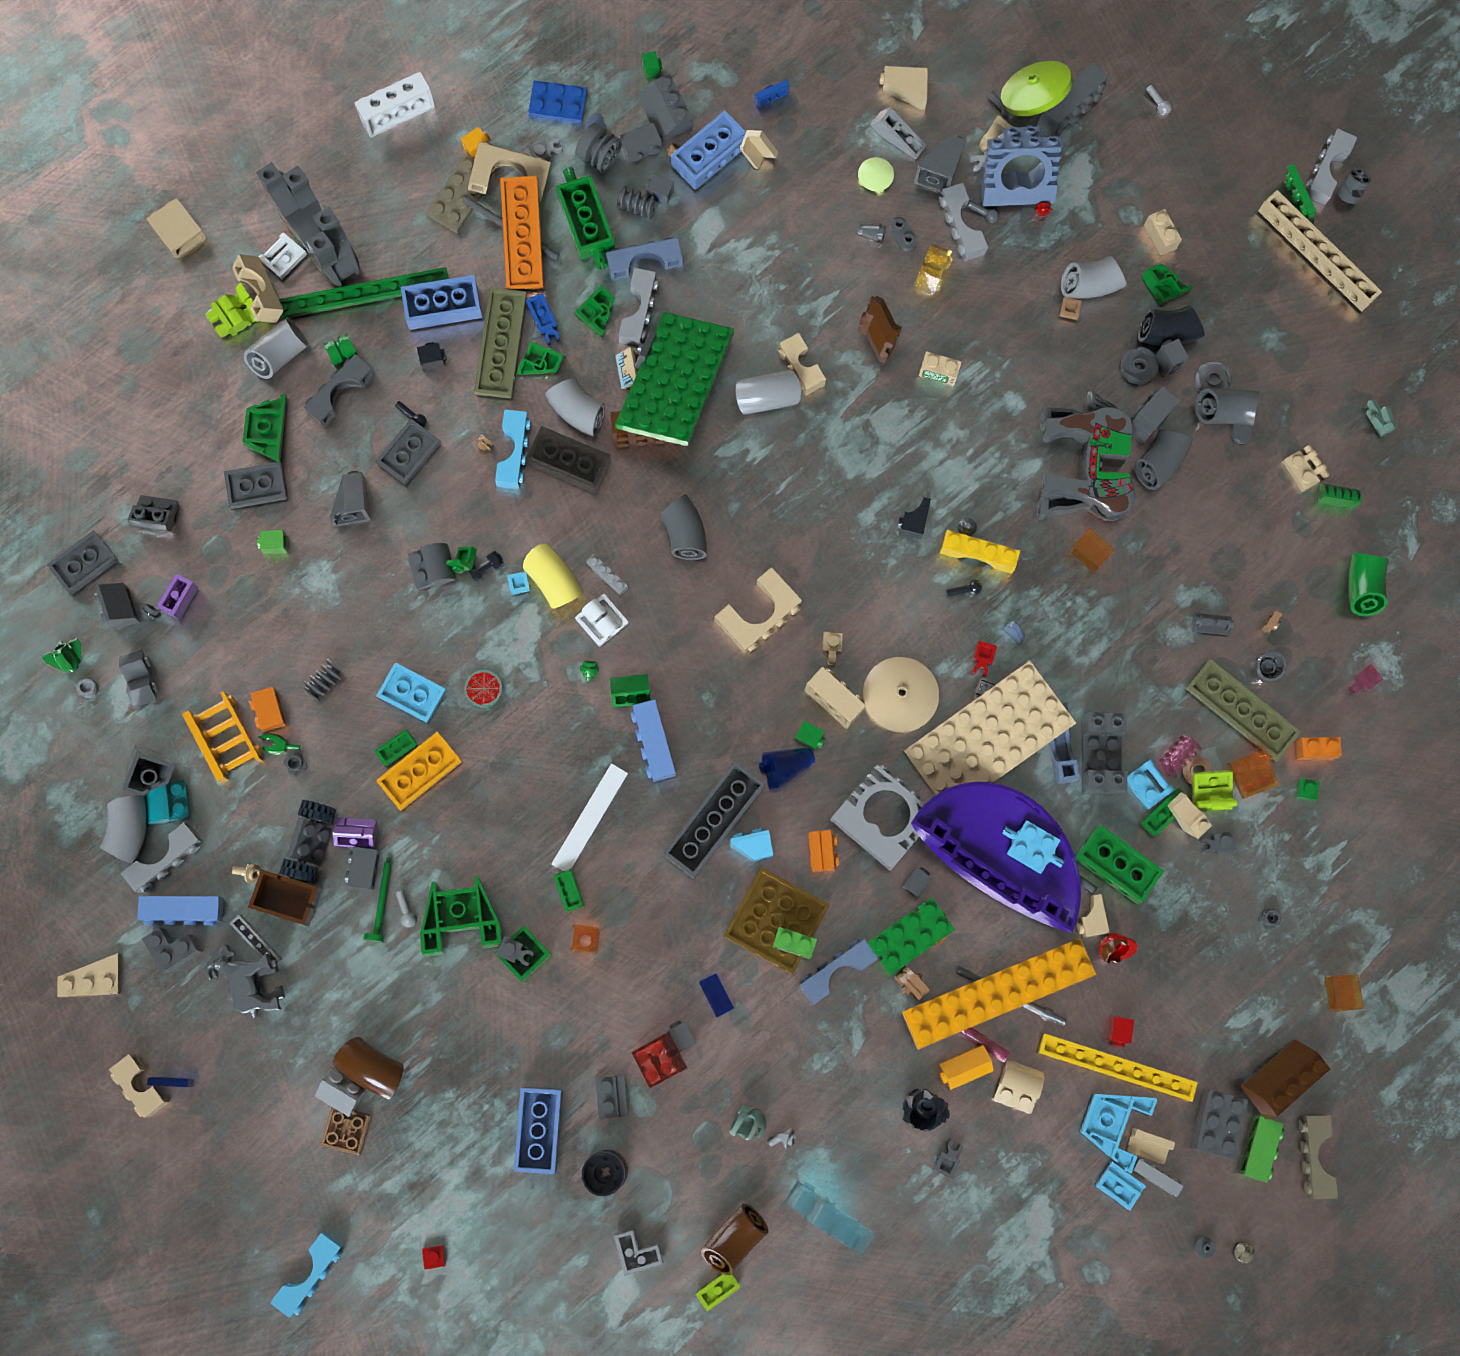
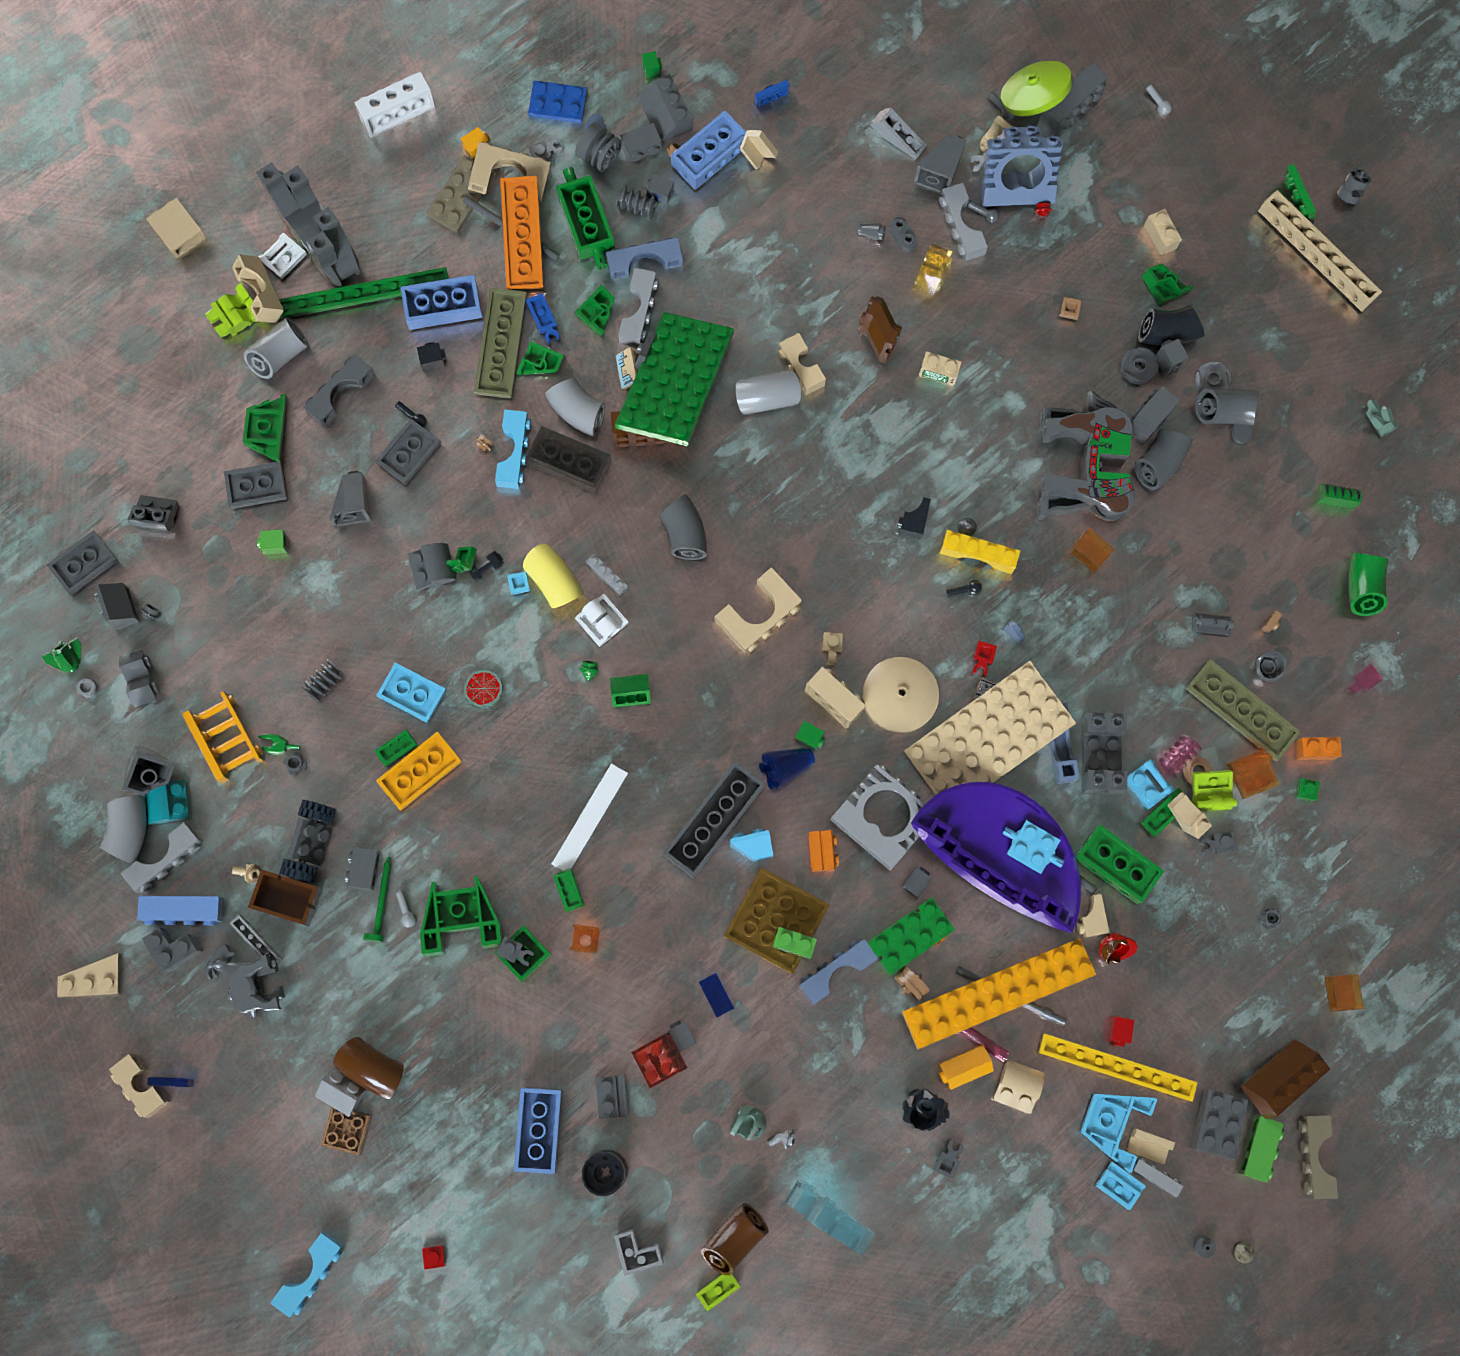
(177, 596): medium lavender brick -> none
(267, 709): orange brick -> none
(339, 349): green wheel -> none
(355, 832): medium lavender brick -> none
(654, 741): medium blue brick -> none
(876, 174): yellowish green dish -> none
(906, 84): tan slope -> none
(1092, 279): light grey brick -> none
(1301, 470): tan plate -> none
(1338, 149): light grey arch -> none

